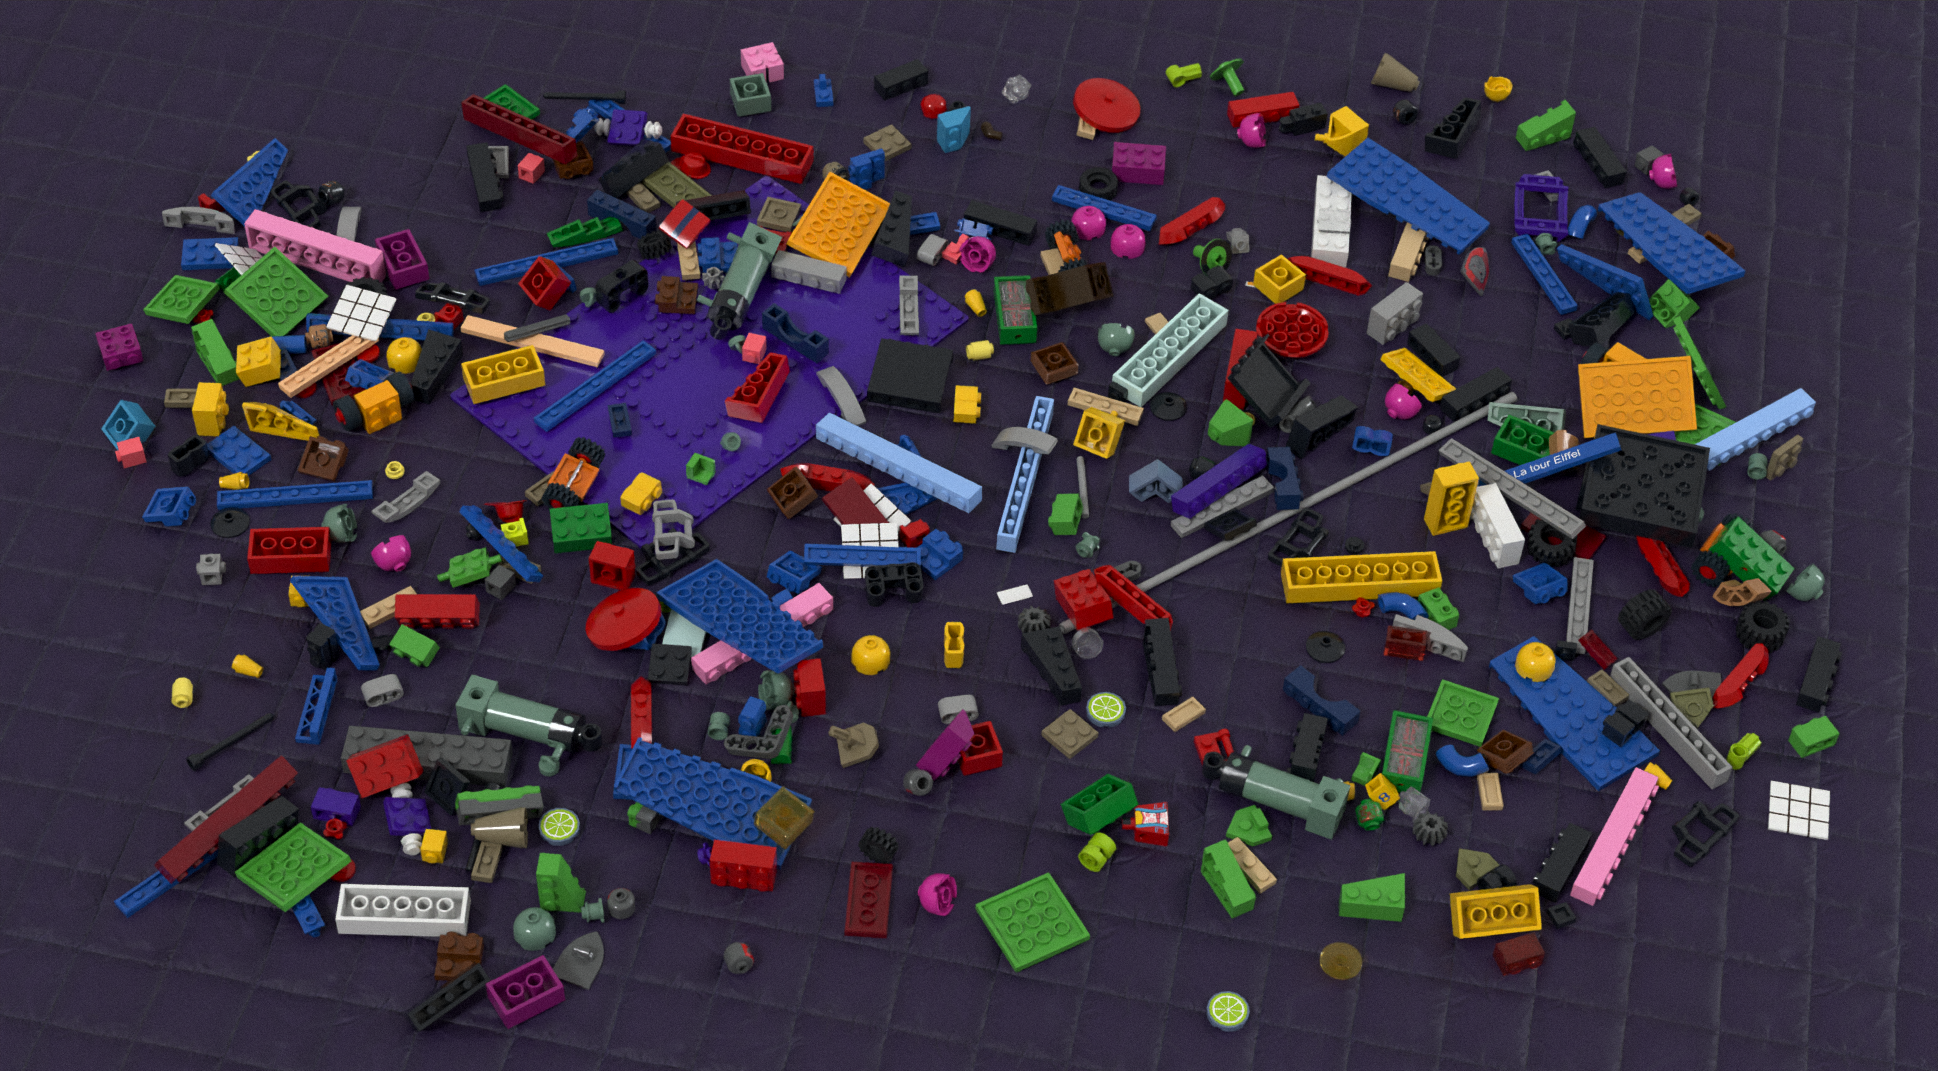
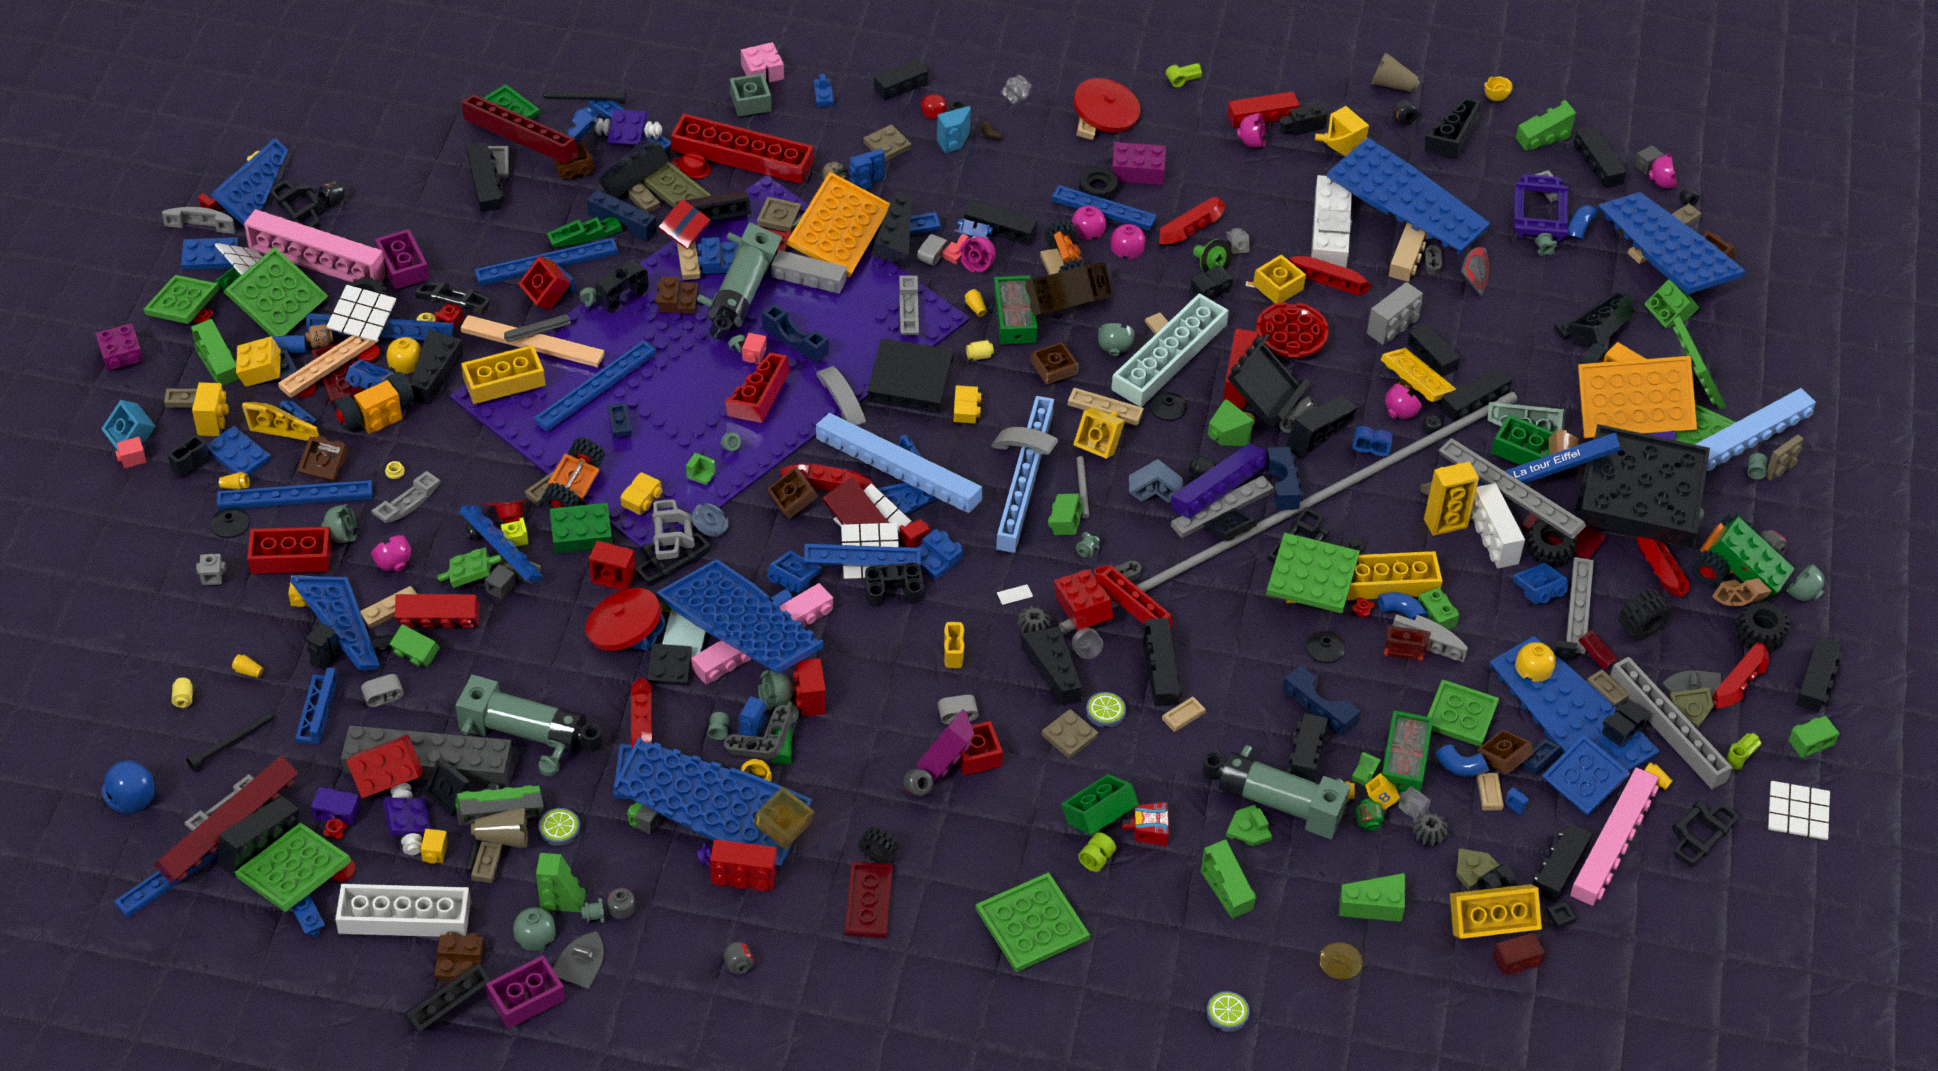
(129, 786): none -> blue piece
(170, 506): blue plate -> none
(348, 222): light grey slope -> none
(531, 168): coral brick -> none
(654, 245): black tyre -> none
(709, 520): none -> sand blue tile
(713, 278): light grey gear -> none
(855, 743): dark tan piece -> none
(870, 655): yellow cylinder -> none
(937, 893): dark pink cylinder -> none
(1117, 392): black plate -> none
(1208, 743): red plate -> none
(1227, 71): bright green piece -> none
(1251, 866): tan plate -> none
(1313, 572): none -> bright green plate
(1516, 801): none -> blue plate
(1544, 274): blue plate -> none
(1585, 775): none -> blue plate
(1608, 278): blue wing -> none

